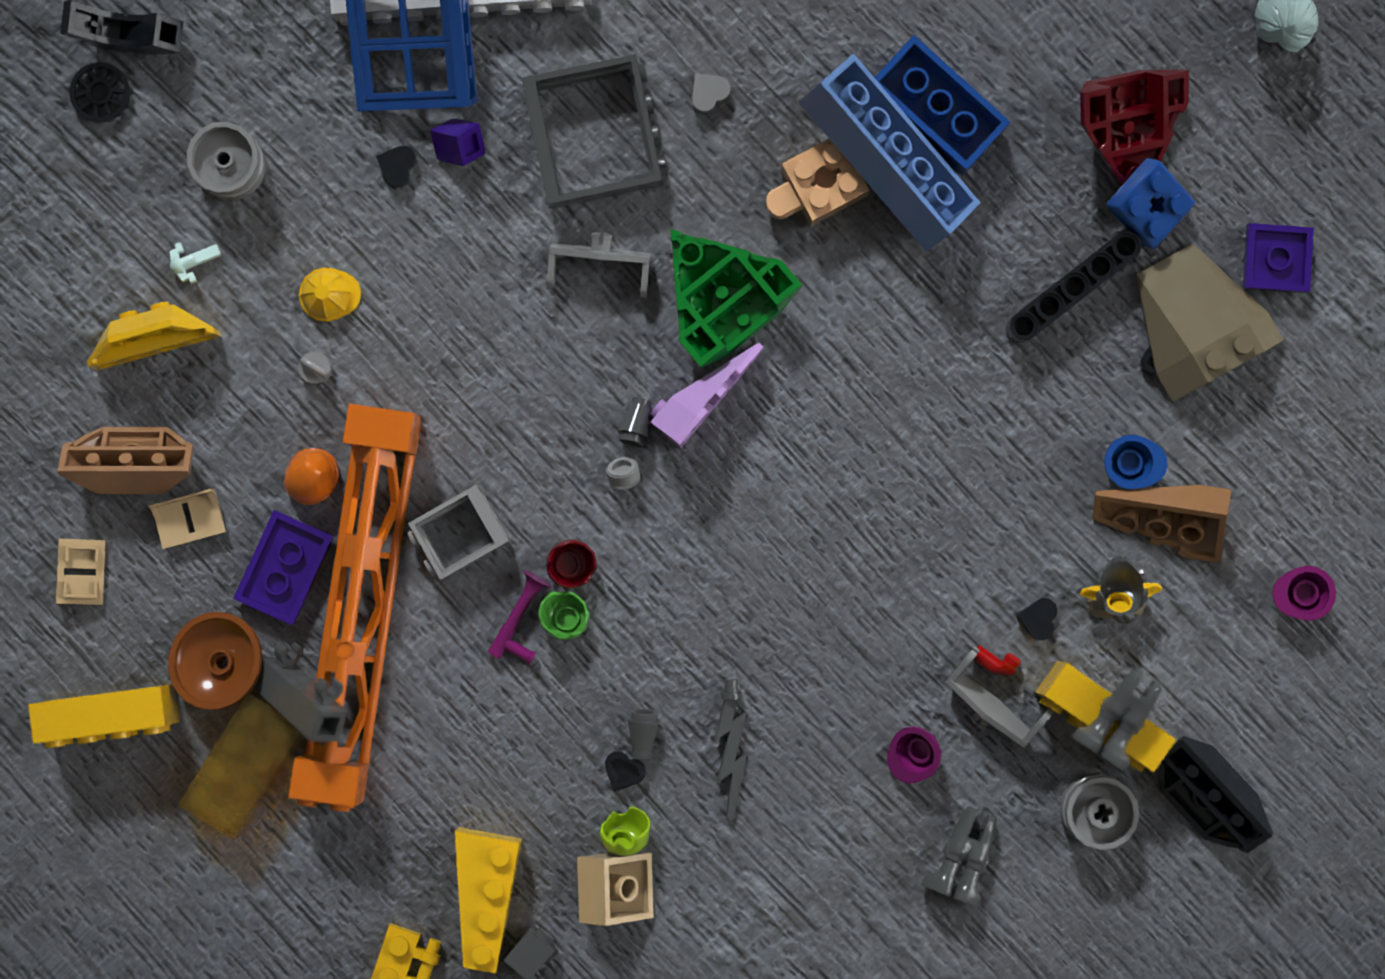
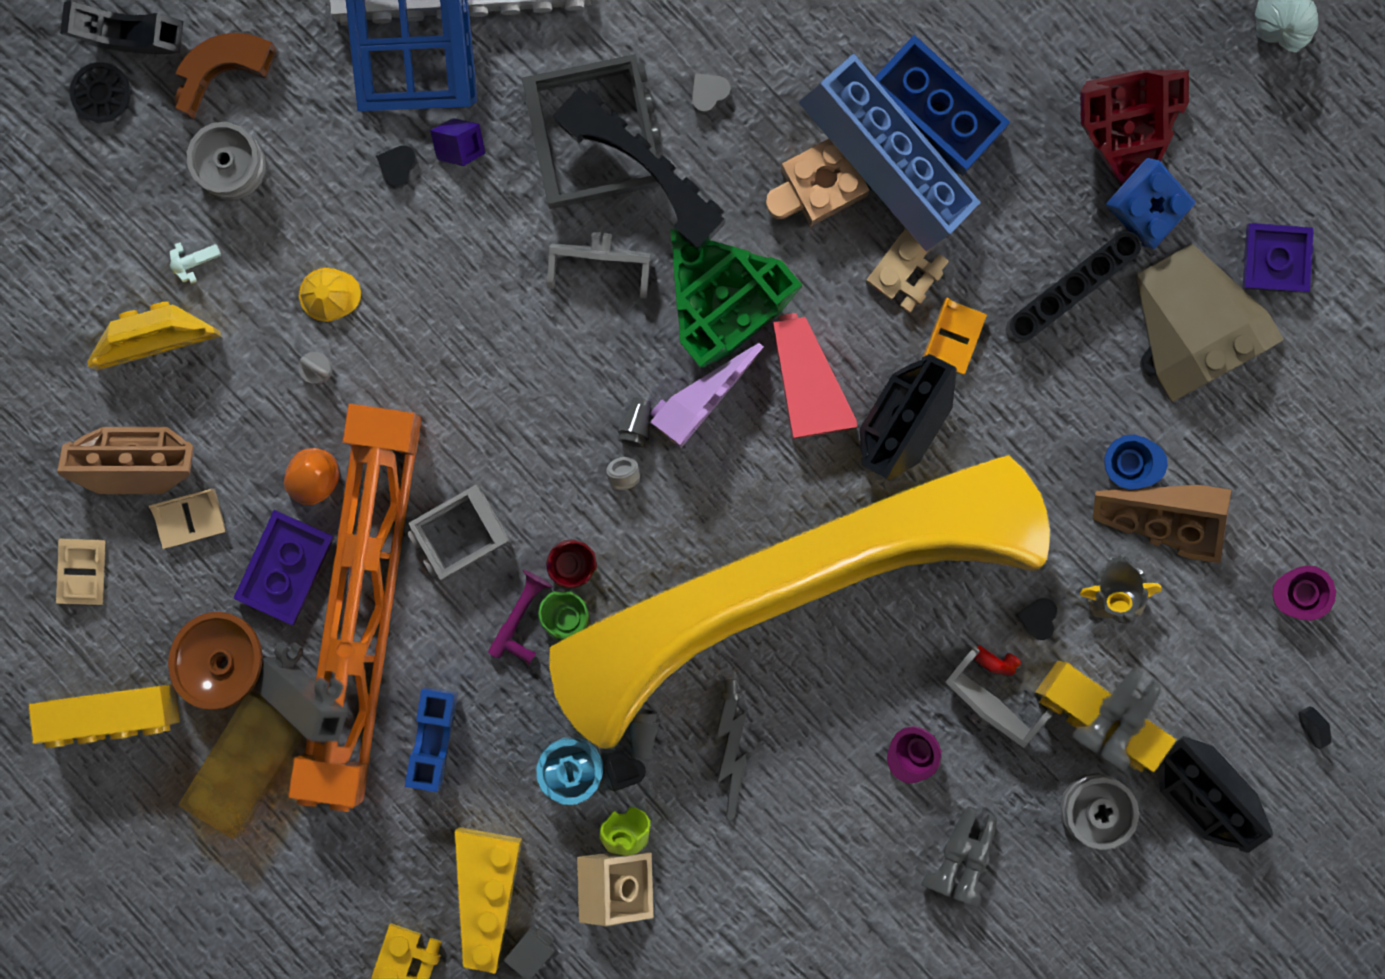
(216, 56): none -> dark orange arch
(432, 739): none -> blue arch
(570, 770): none -> medium azure brick
(586, 119): none -> black arch
(809, 385): none -> coral slope
(899, 264): none -> tan plate
(907, 416): none -> black wedge
(959, 321): none -> light orange piece
(969, 515): none -> yellow piece
(1316, 726): none -> black tile

